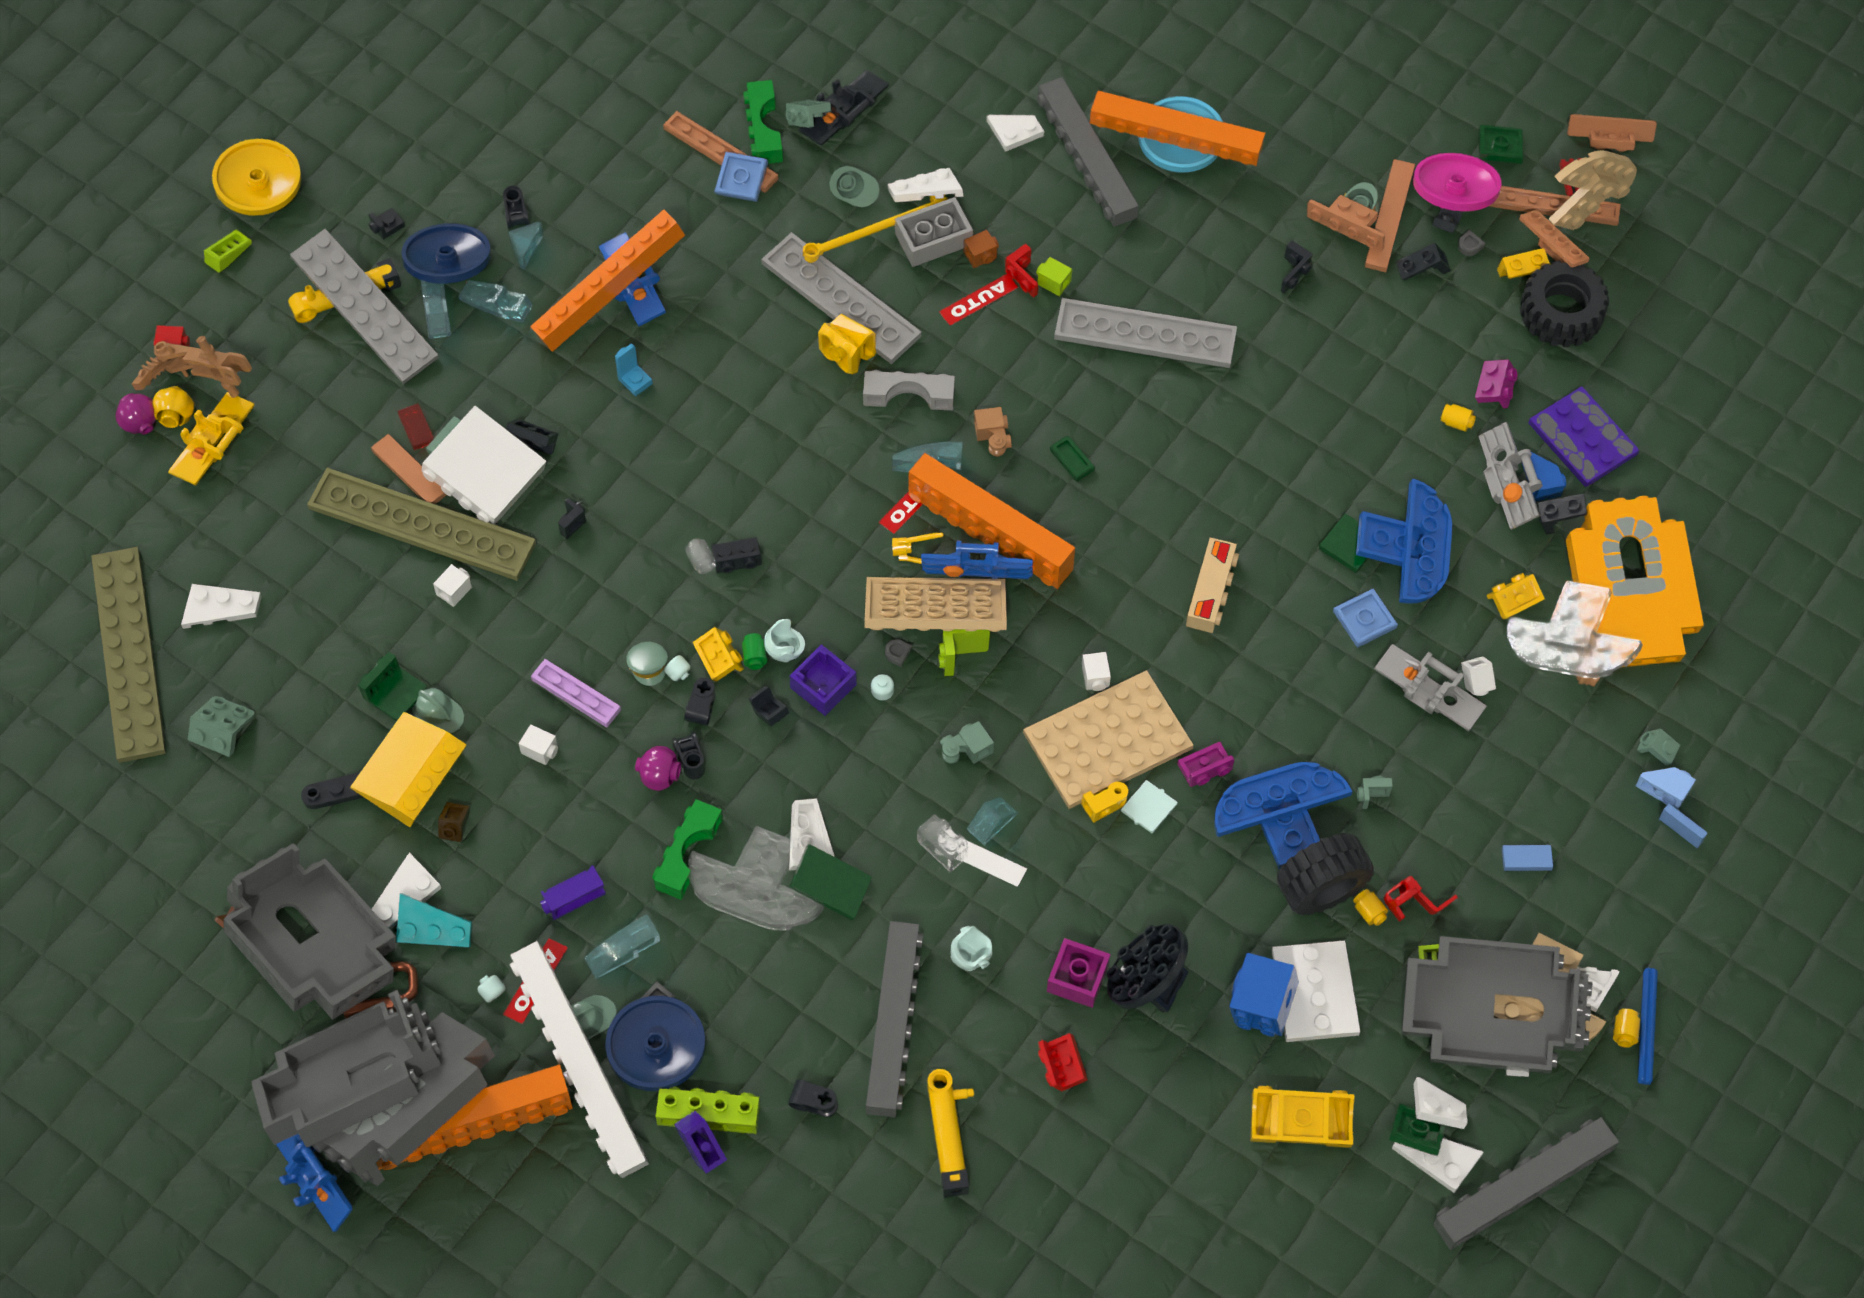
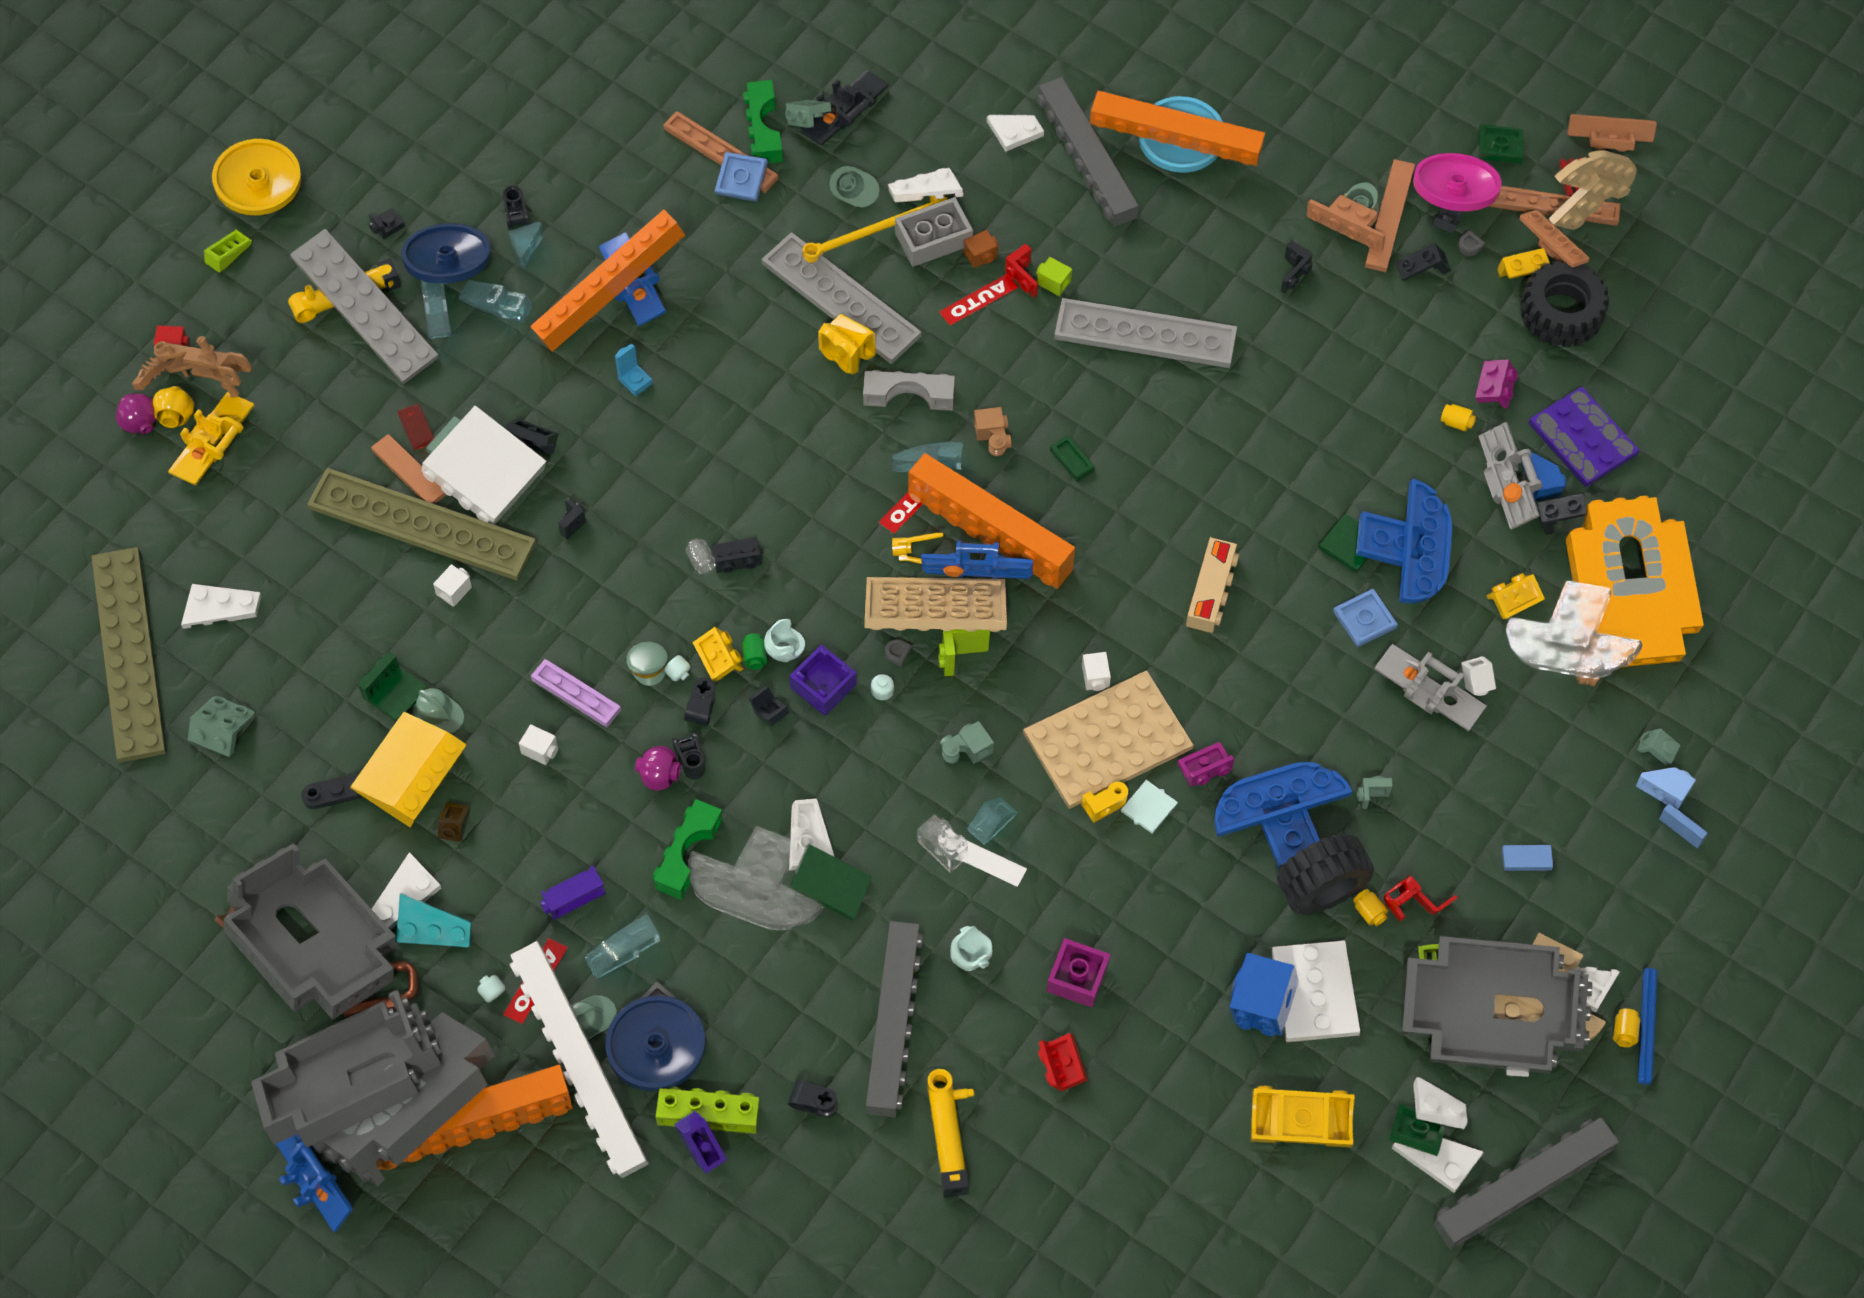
(1150, 969): black bracket -> none

